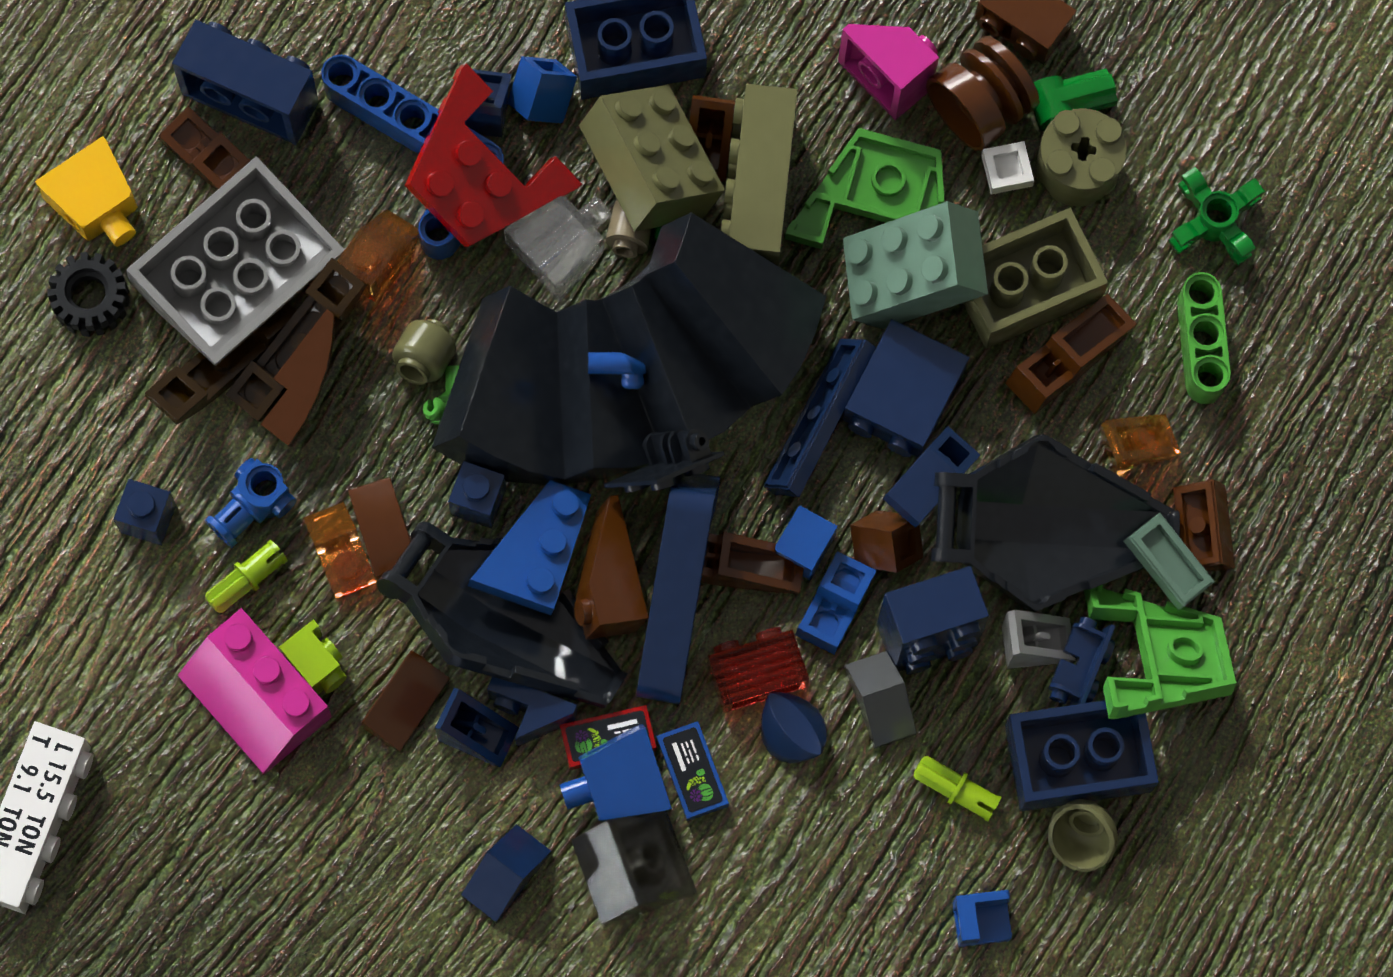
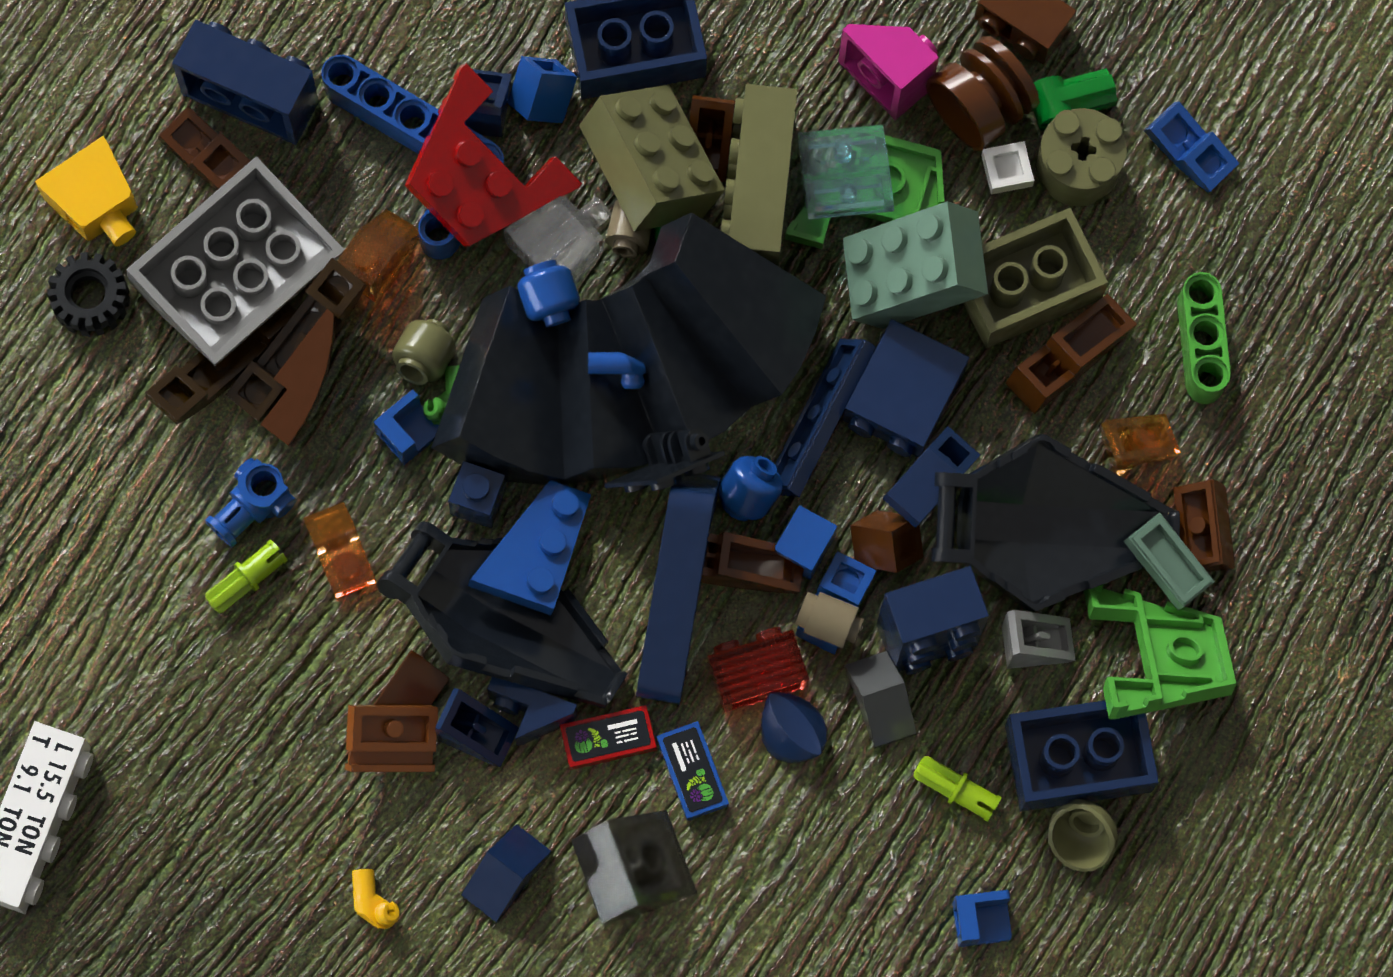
(145, 512): dark blue brick -> none
(254, 691): dark pink slope -> none
(314, 658): lime brick -> none
(369, 904): none -> yellow arm
(380, 523): reddish brown slope -> none
(391, 738): none -> dark orange plate
(405, 427): none -> blue panel
(548, 293): none -> blue head
(609, 587): reddish brown slope -> none
(619, 778): blue torso -> none
(750, 488): none -> blue head
(829, 619): none -> dark tan brick
(845, 172): none -> clear light blue slope
(1091, 649): dark blue hinge -> none
(1190, 147): none -> blue slope
(1196, 190): green pin -> none

